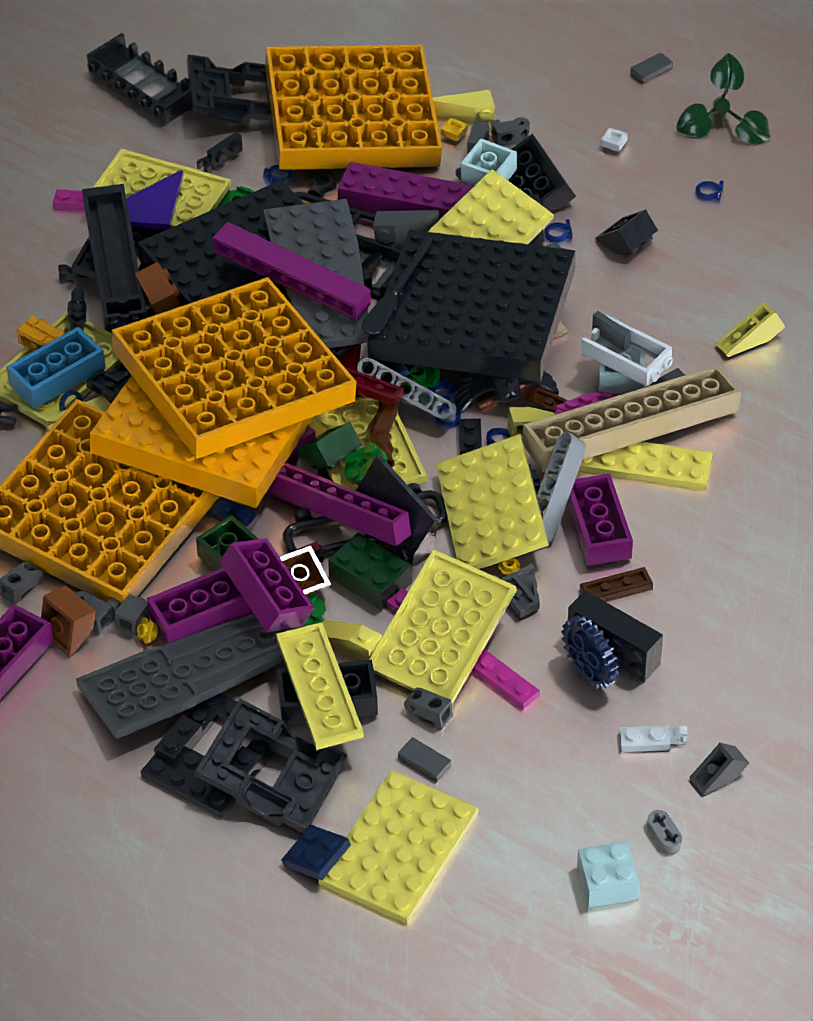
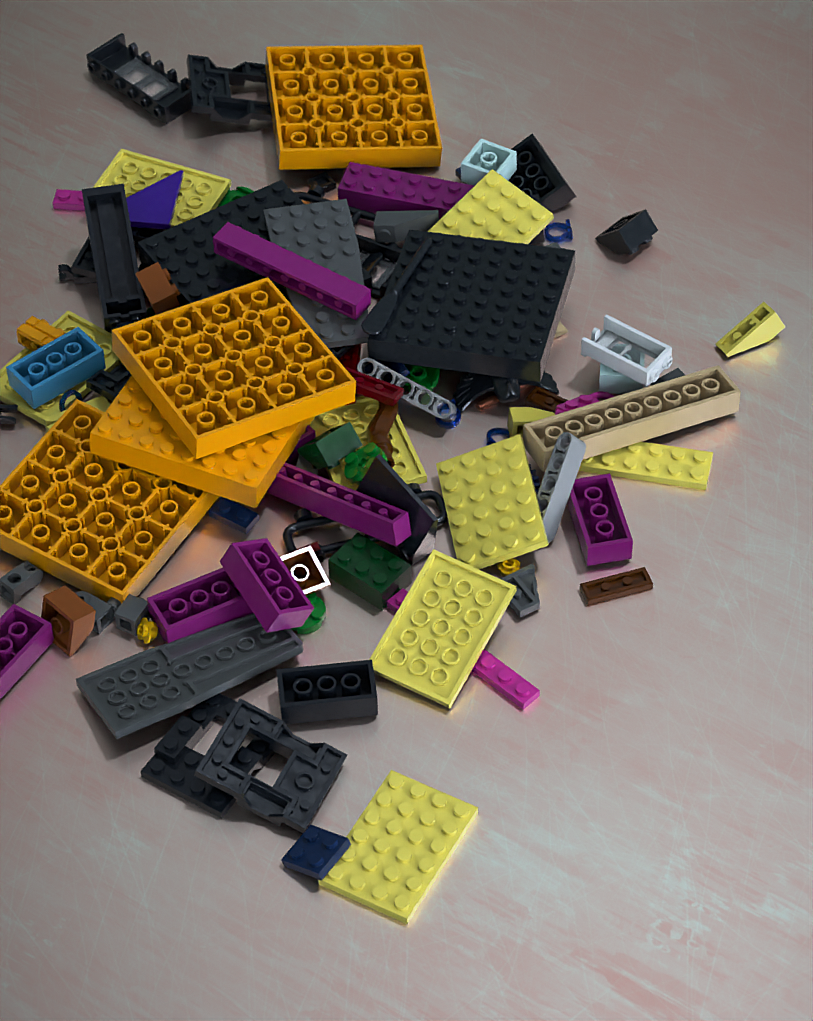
(76, 310): black hinge -> none
(216, 540): dark green brick -> none
(221, 152): black plate -> none
(267, 173): clear blue piece -> none
(319, 686): light yellow plate -> none
(352, 639): light yellow slope -> none
(424, 758): dark grey tile -> none
(429, 706): dark grey leg -> none
(443, 385): clear blue piece -> none
(454, 129): yellow plate -> none
(466, 106): light yellow slope -> none
(469, 435): black plate -> none
(479, 131): dark grey leg -> none
(510, 131): dark grey leg -> none
(590, 652): dark blue gear -> none
(608, 874): light aqua brick -> none
(611, 331): dark grey tile -> none
(614, 139): white plate -> none
(634, 643): black brick -> none
(651, 67): dark grey tile -> none
(651, 738): white plate -> none
(660, 833): light grey beam -> none
(717, 195): clear blue piece -> none
(719, 768): dark grey slope -> none
(728, 75): dark green plant -> none

